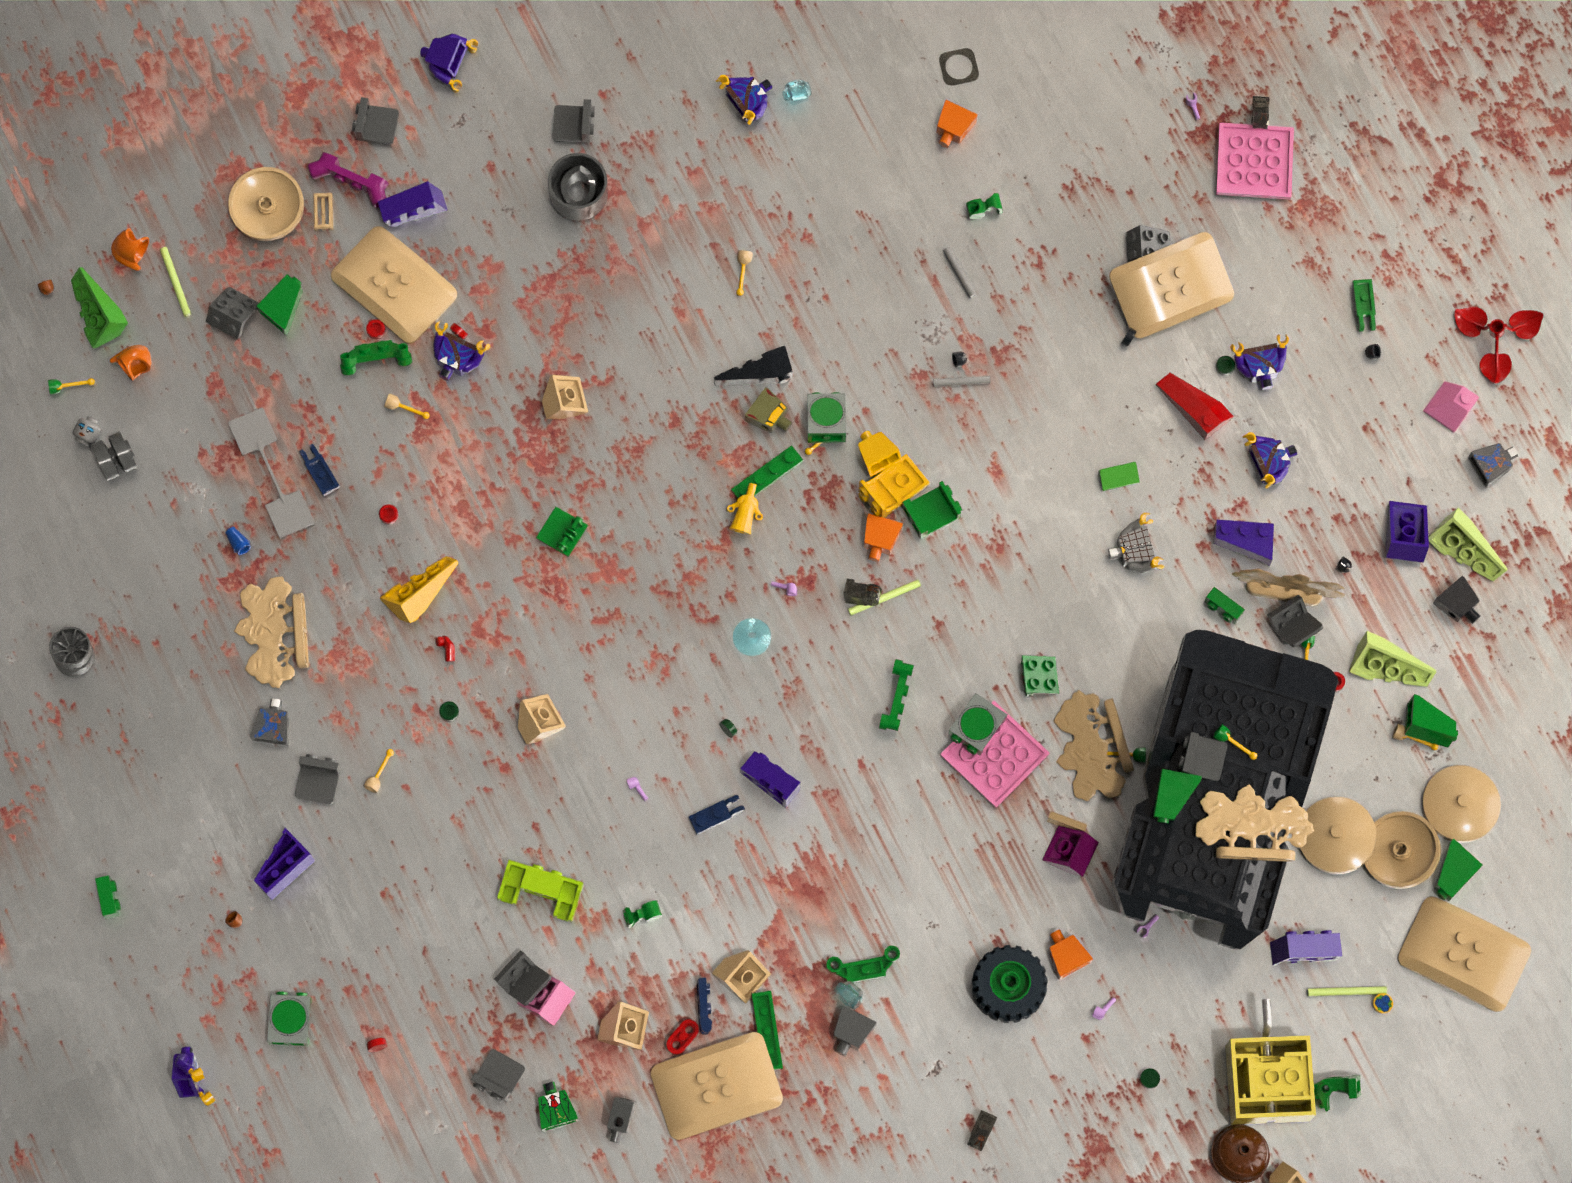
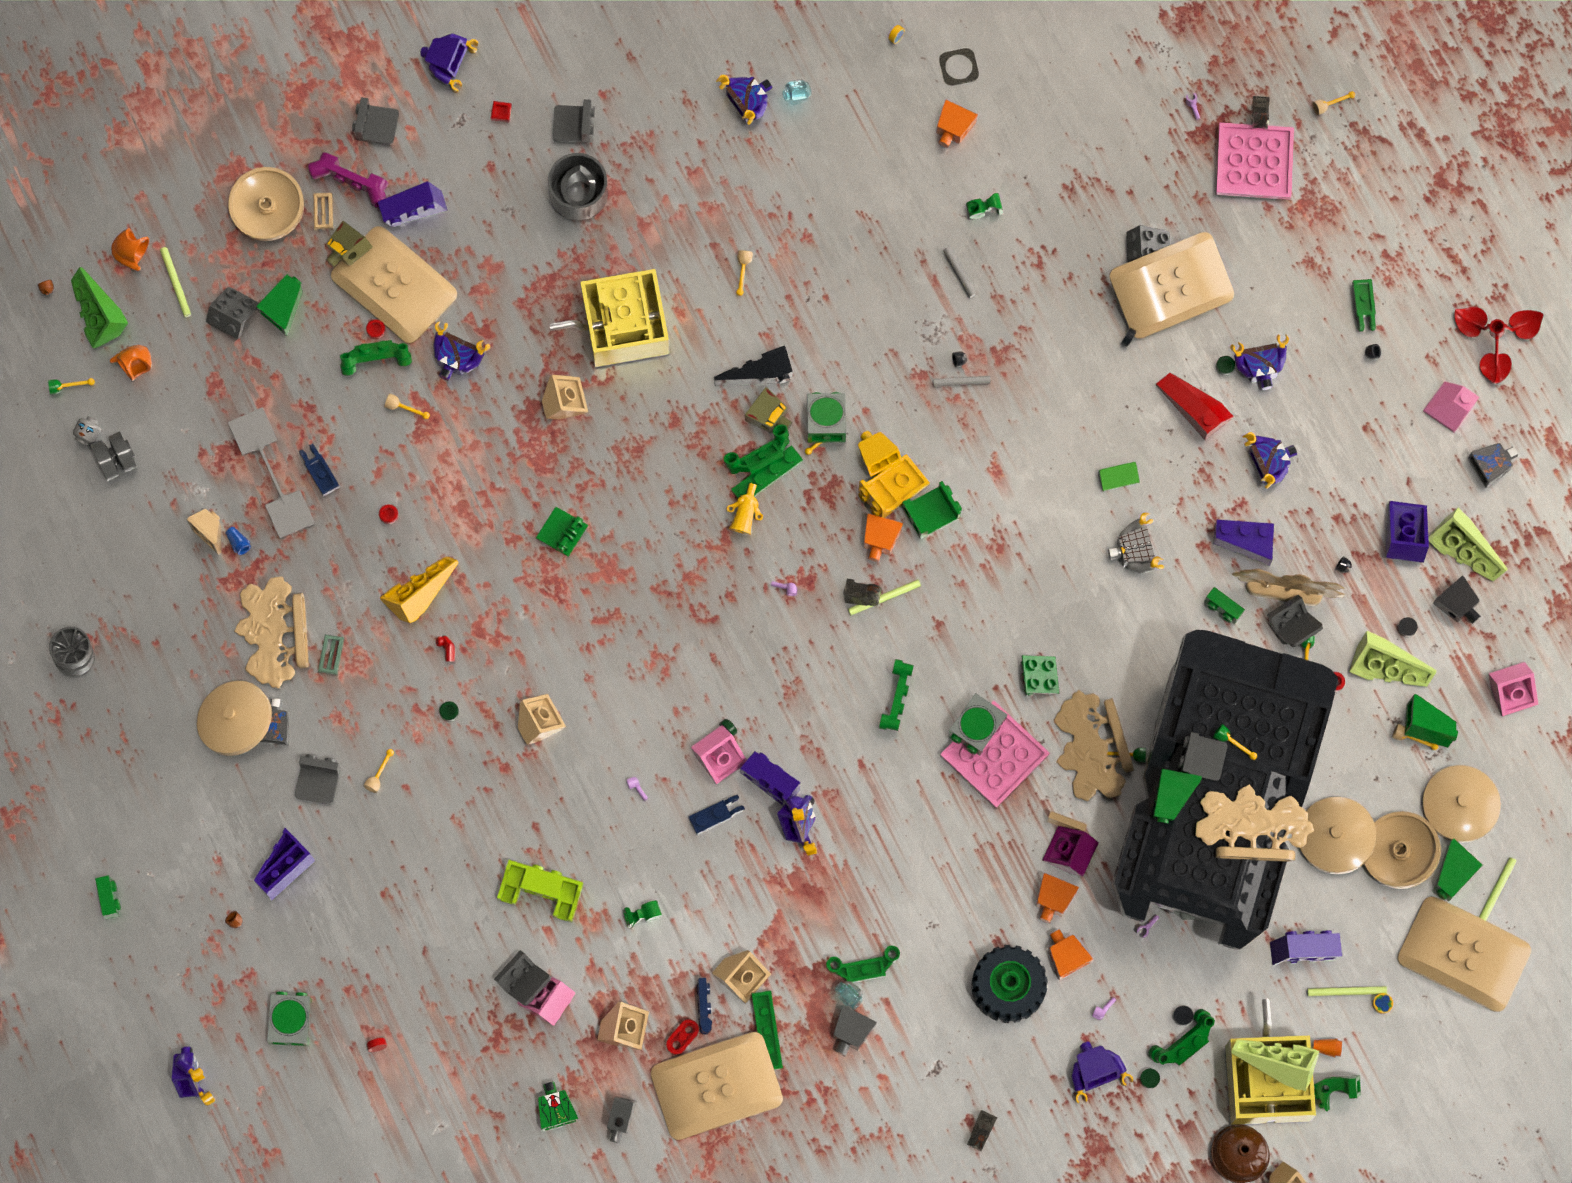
(208, 528): none -> tan slope
(234, 718): none -> tan dish
(338, 657): none -> sand green tile
(347, 245): none -> olive torso
(458, 331): red tile -> none
(498, 1076): dark grey bracket -> none
(501, 111): none -> red tile
(633, 325): none -> light yellow piece
(719, 754): none -> bright pink slope
(755, 645): clear light blue dish -> none
(760, 457): none -> green plate
(796, 821): none -> dark purple torso
(896, 34): none -> yellow tile
(1054, 897): none -> orange torso
(1096, 1068): none -> dark purple torso
(1183, 1015): none -> black tile
(1187, 1044): none -> green plate
(1287, 1065): none -> yellowish green wedge
(1321, 106): none -> hinge
(1328, 1047): none -> orange cone
(1407, 627): none -> black tile
(1497, 889): none -> yellowish green piece
(1514, 688): none -> bright pink slope

